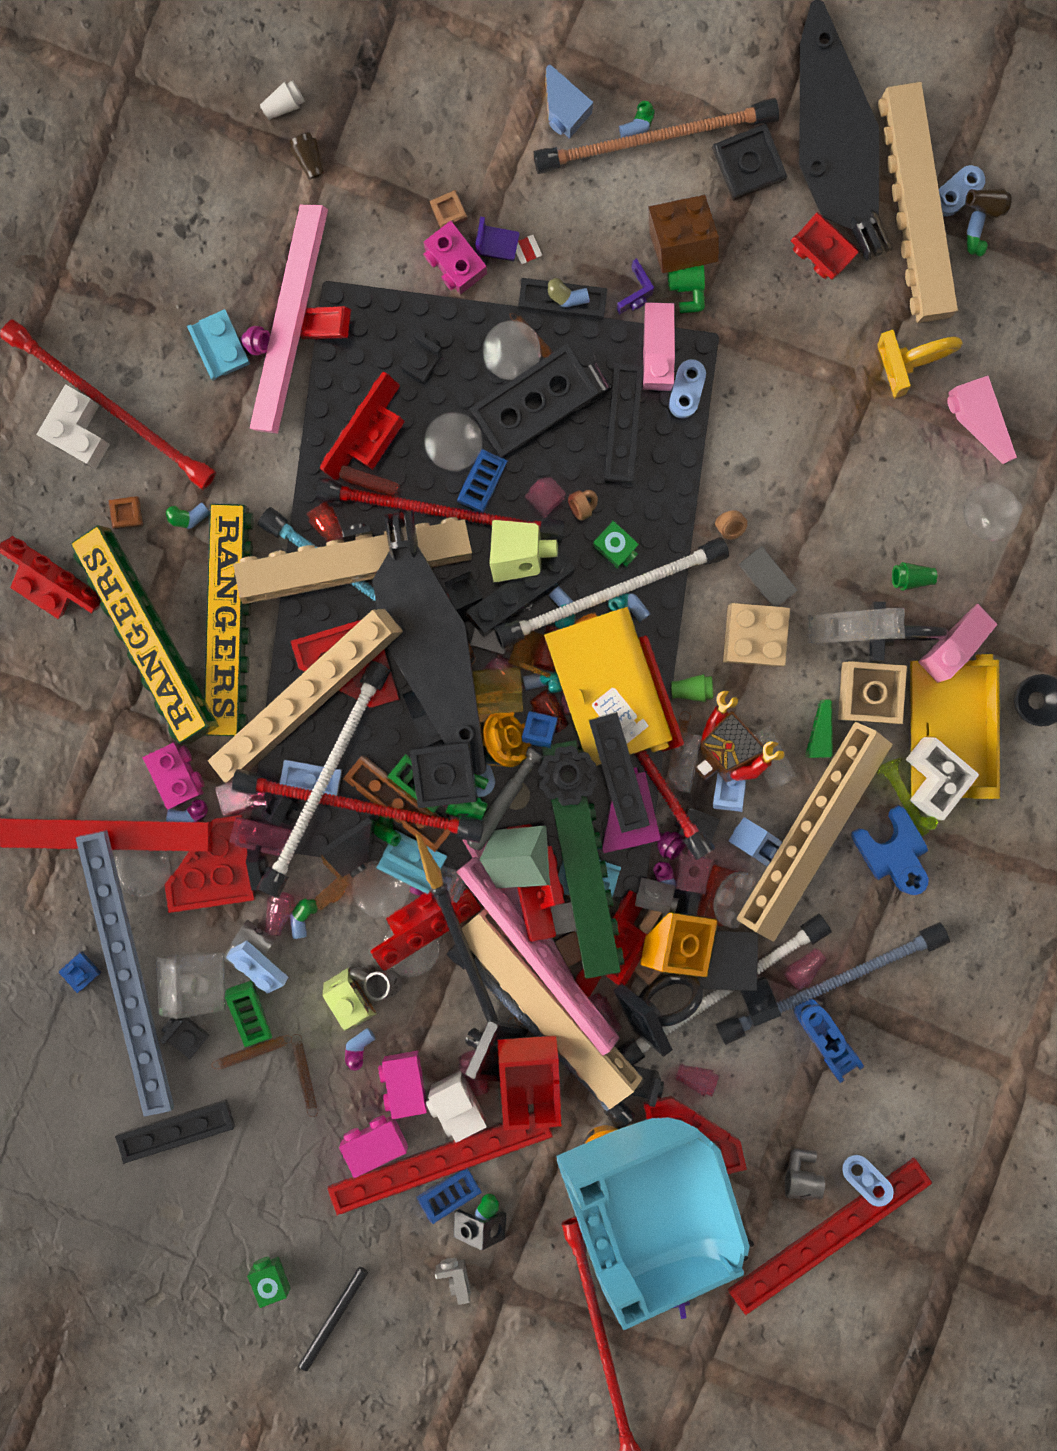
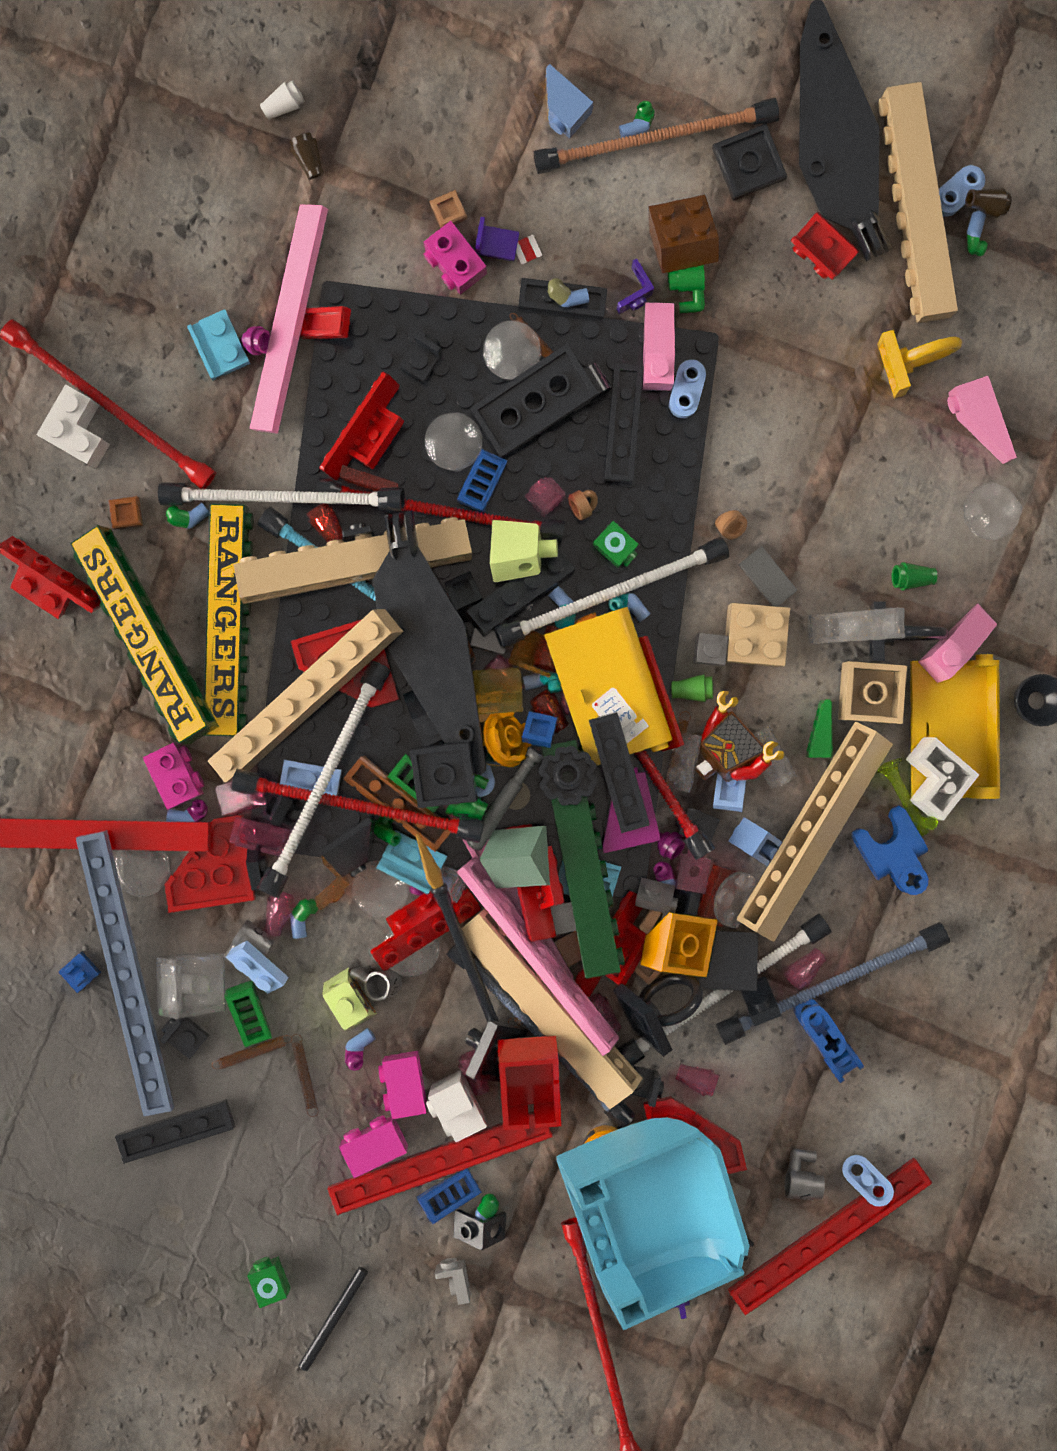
(178, 493): none -> white hose
(710, 649): none -> flat silver brick

